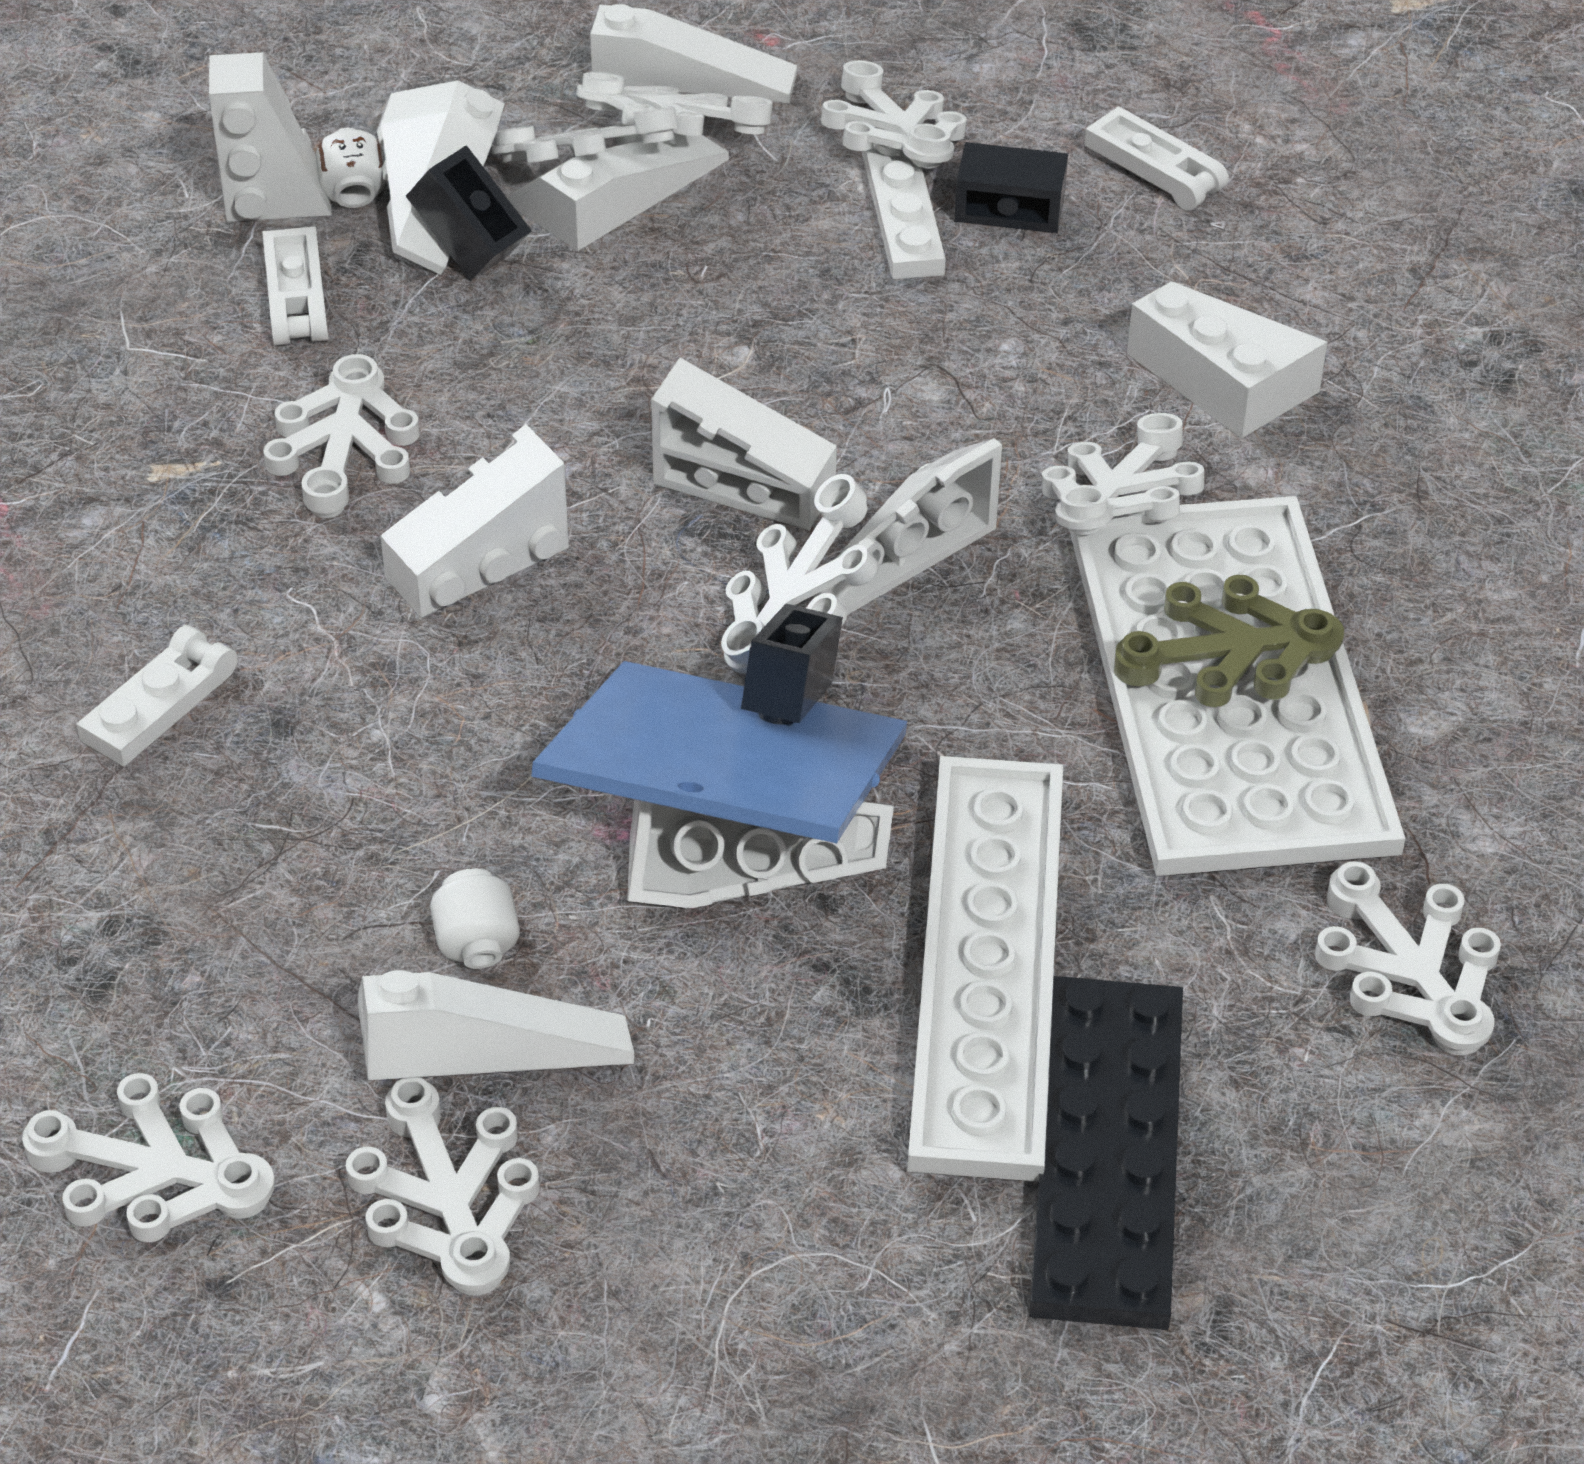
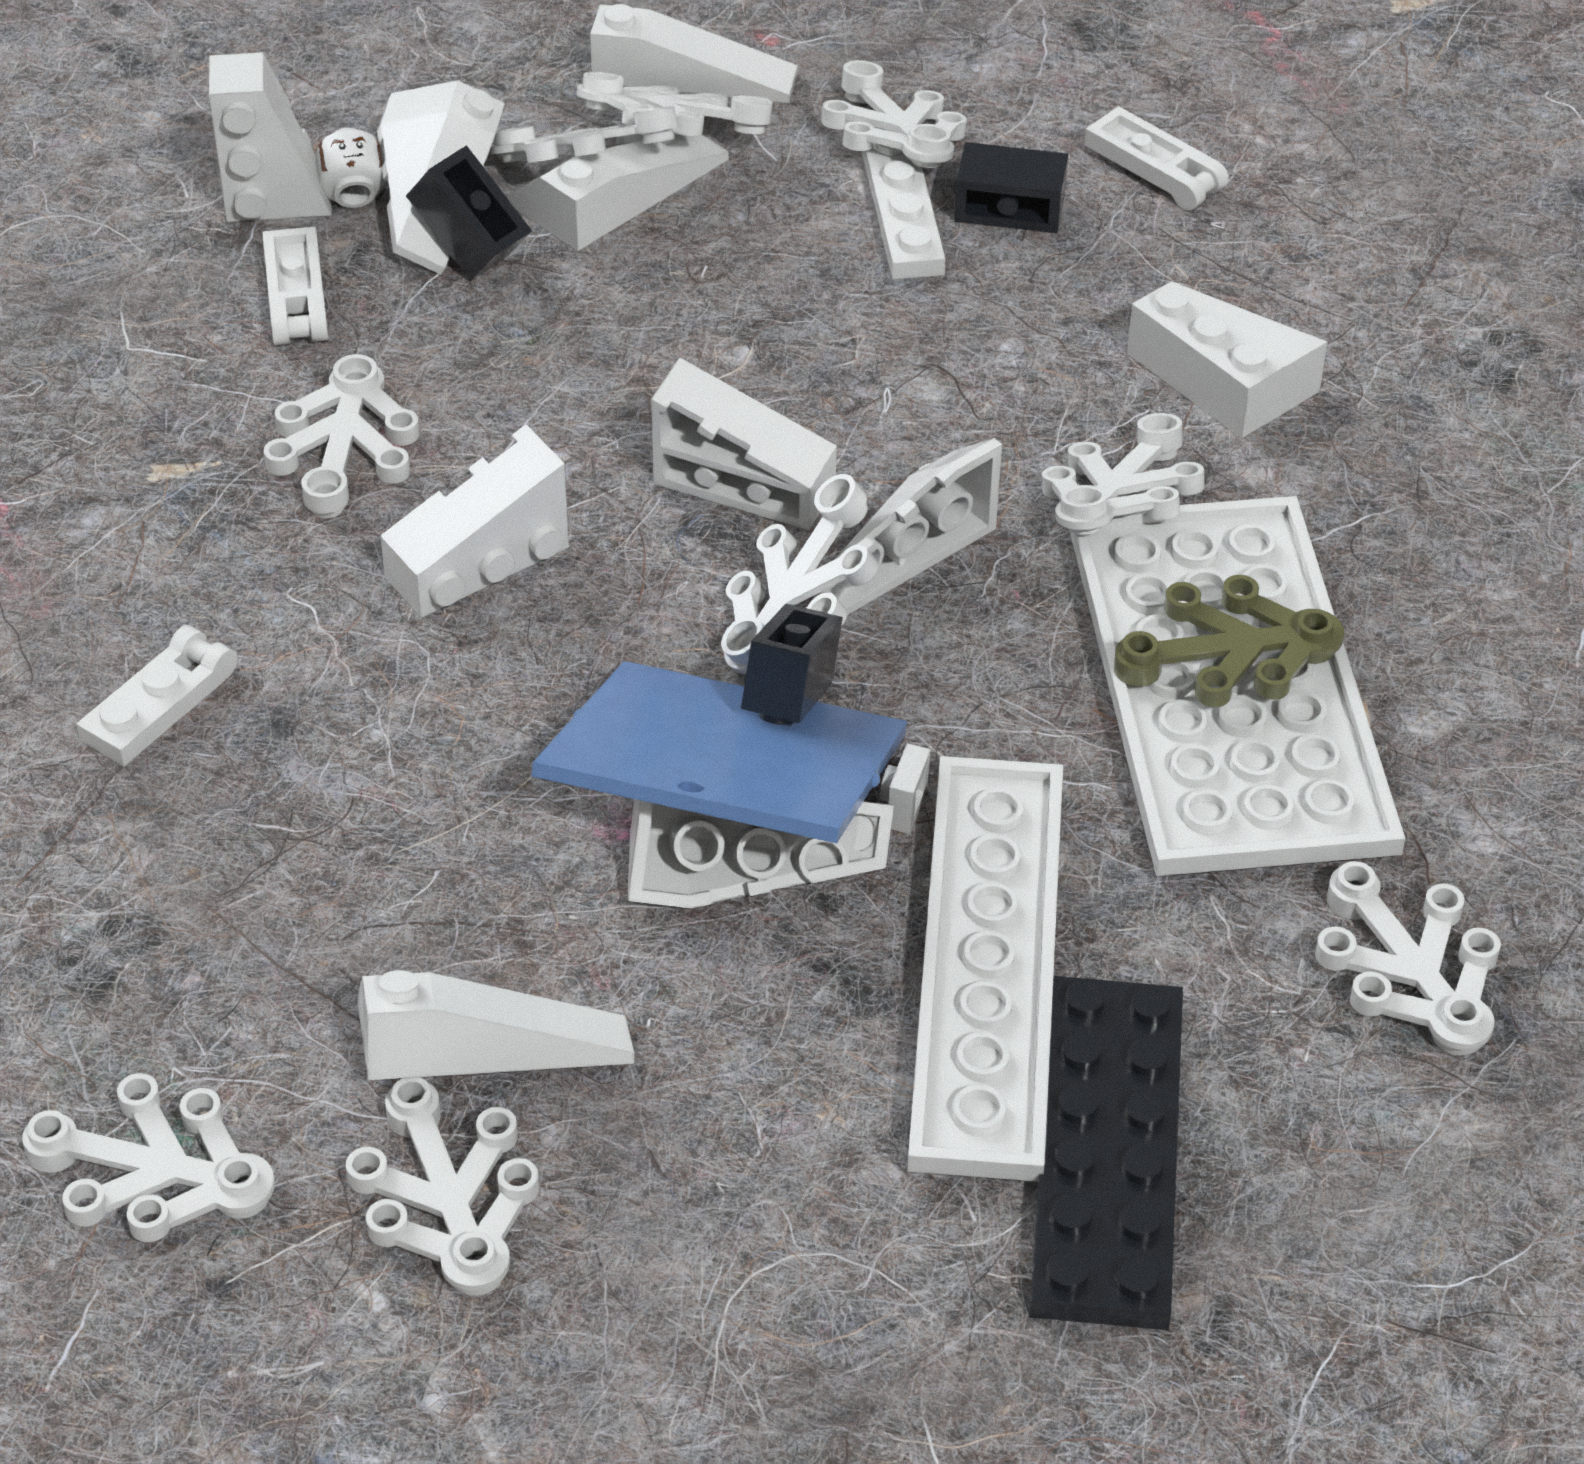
(474, 918): white head -> none
(906, 786): none -> white plate

